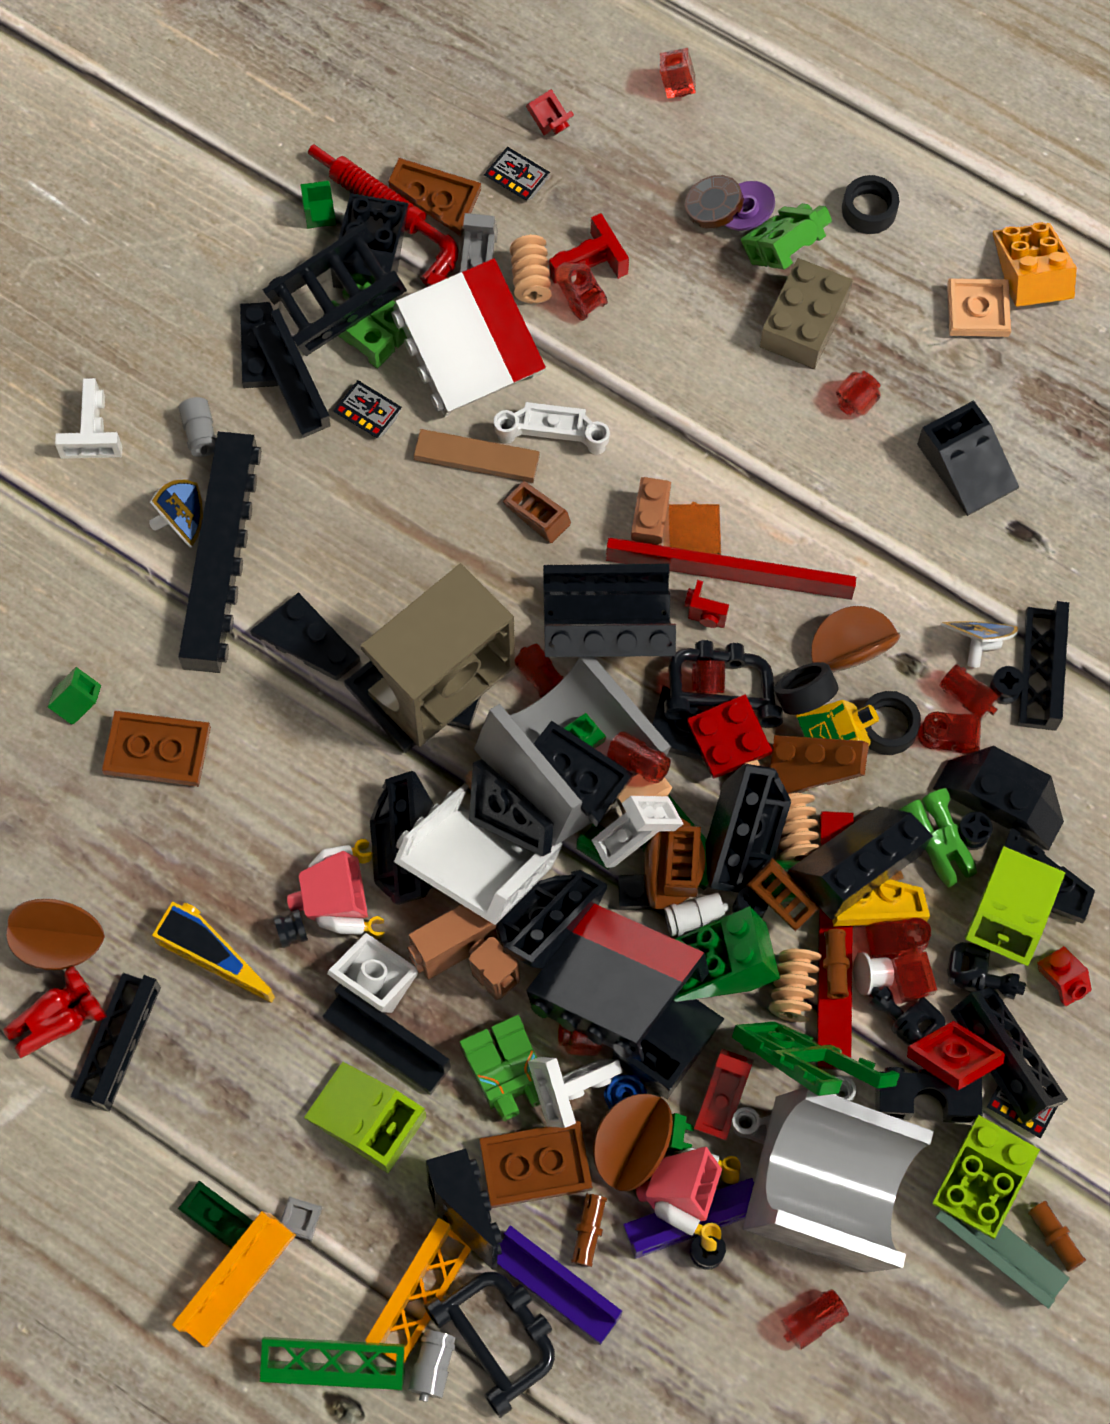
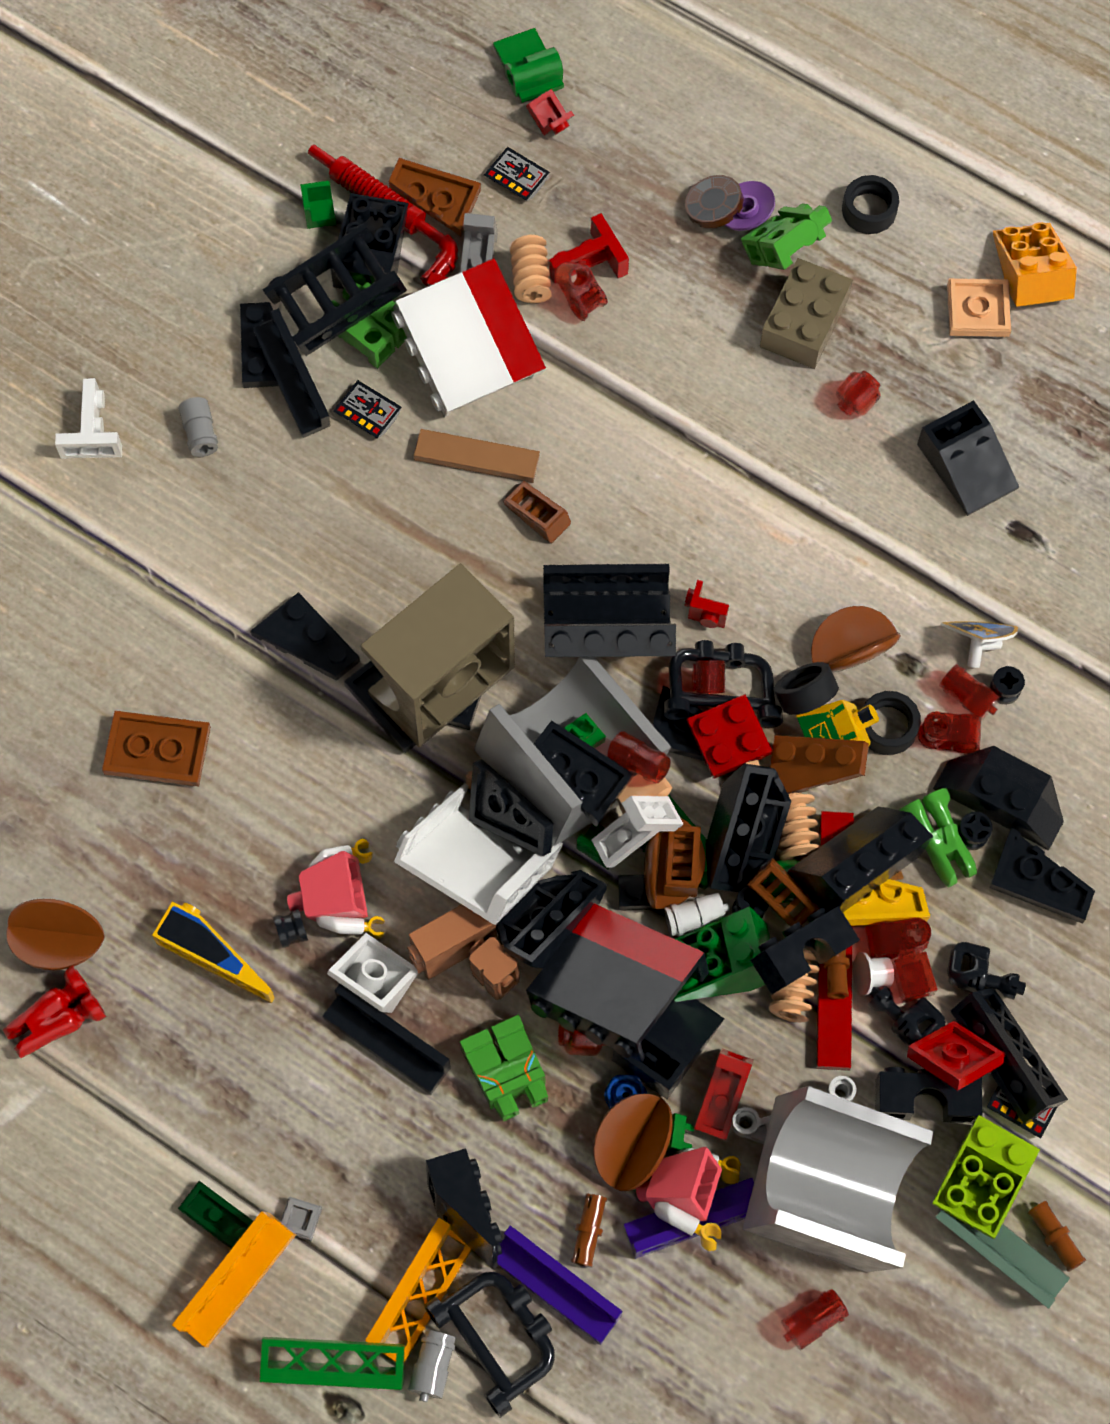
(74, 696): green panel -> none
(123, 1044): black fence -> none
(180, 507): shield -> none
(219, 553): black brick -> none
(366, 1116): lime slope -> none
(396, 811): black wedge -> none
(529, 65): none -> green piece
(535, 1165): dark orange plate -> none
(538, 669): clear red piece -> none
(552, 422): white plate -> none
(556, 1090): white bracket -> none
(651, 511): nougat brick -> none
(677, 73): clear red brick -> none
(695, 527): clear orange piece -> none
(707, 1259): black wheel -> none
(732, 568): red tile -> none
(784, 960): none -> black arch
(793, 1050): green wing -> none
(1015, 906): lime slope -> none
(1055, 670): black fence -> none
(1066, 975): red bracket -> none

